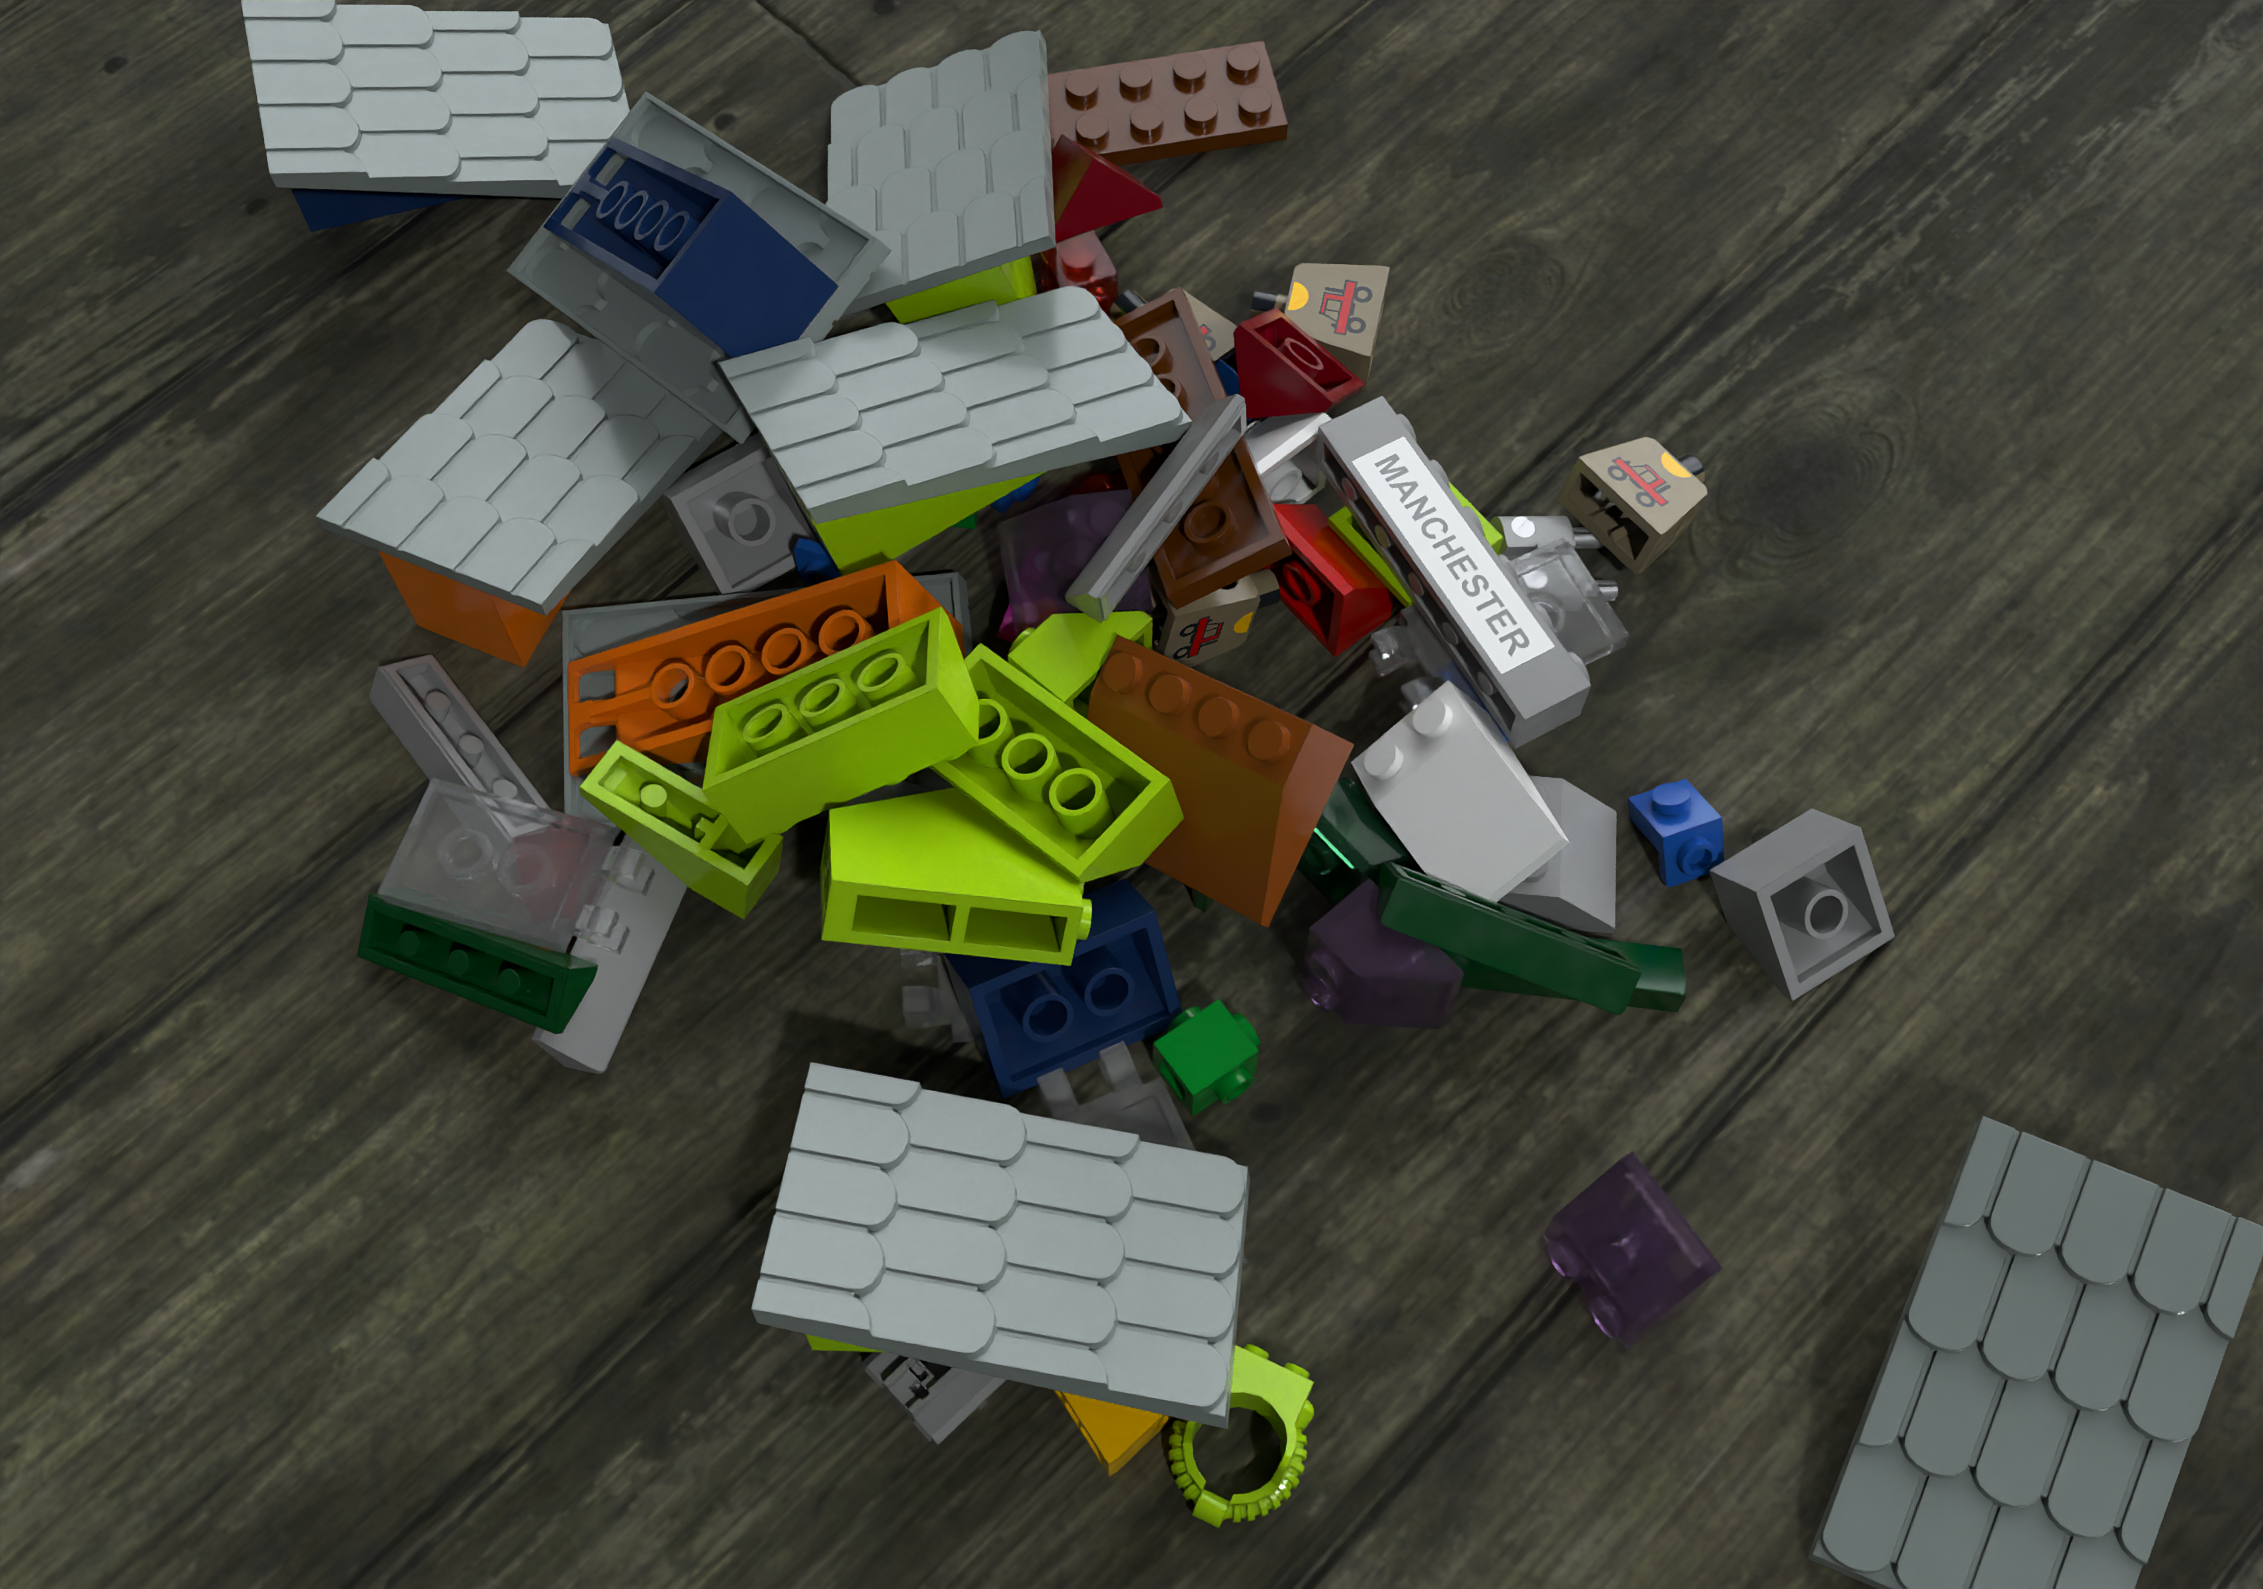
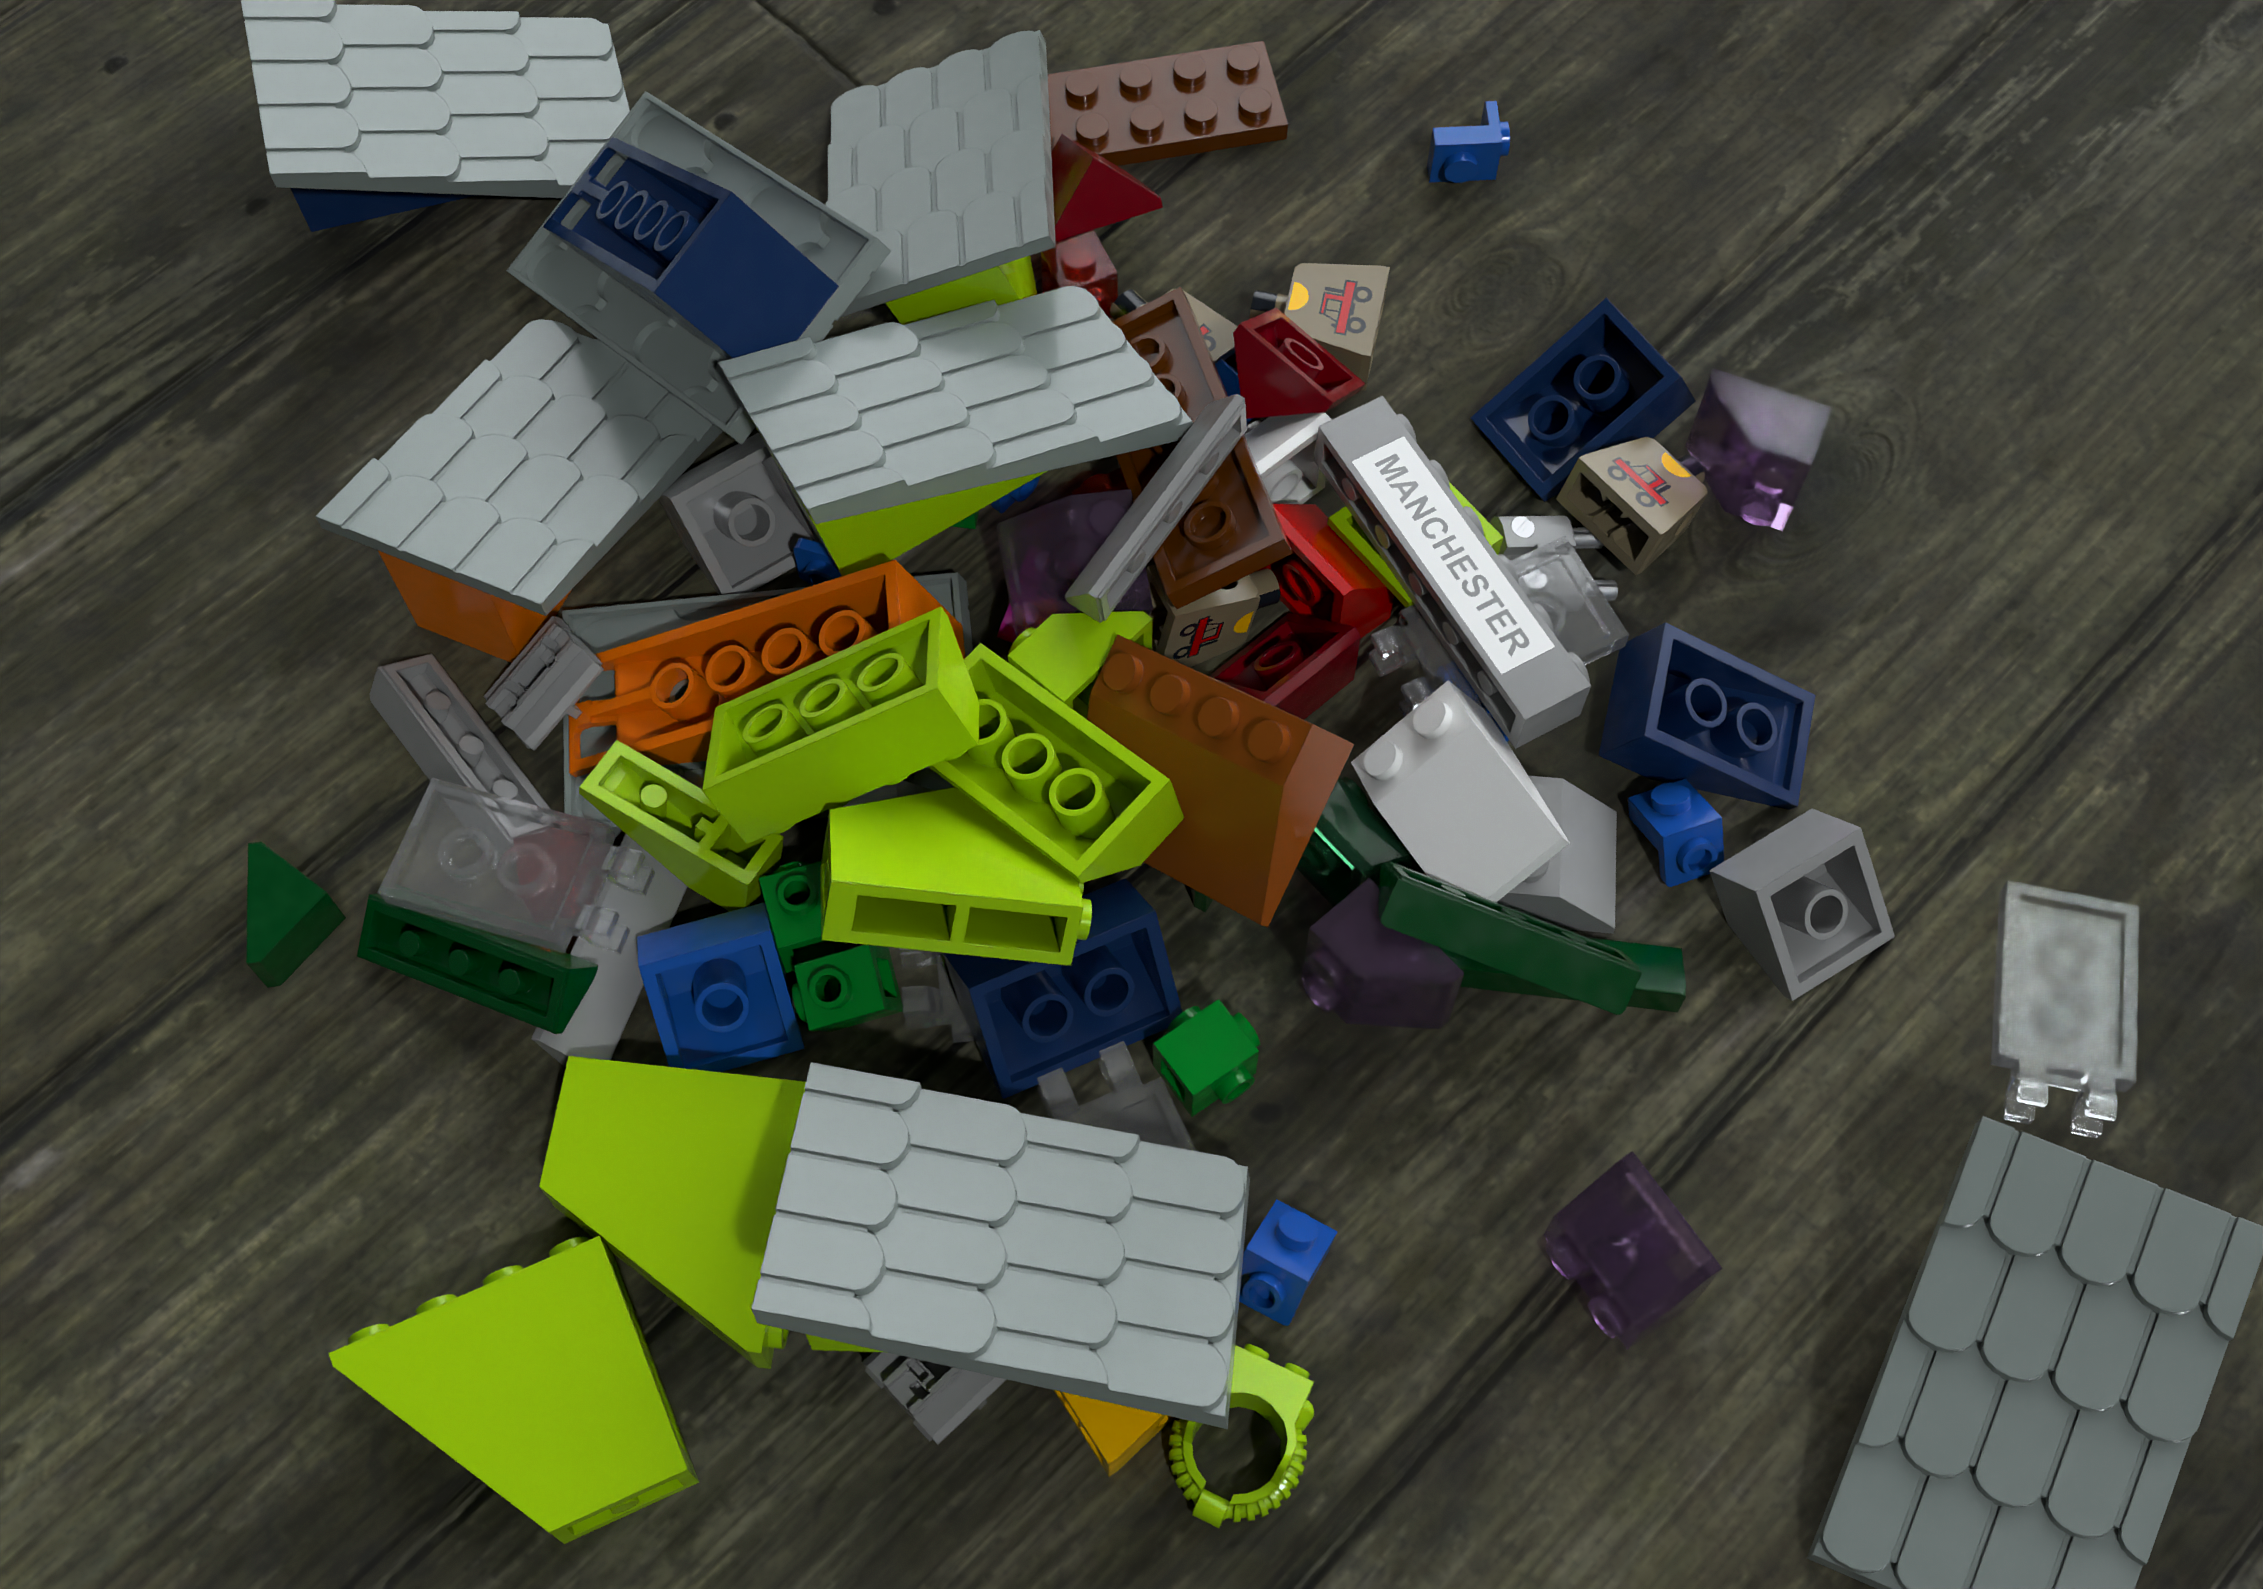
(284, 916): none -> dark green slope
(535, 1389): none -> lime slope
(544, 683): none -> light grey piece
(678, 1181): none -> lime slope
(719, 991): none -> blue slope
(795, 913): none -> green brick
(846, 988): none -> green brick
(1283, 1261): none -> blue bracket
(1295, 664): none -> dark red slope
(1469, 151): none -> blue bracket
(1583, 396): none -> dark blue slope
(1706, 719): none -> dark blue slope
(1755, 446): none -> clear purple slope
(2065, 1002): none -> clear tile

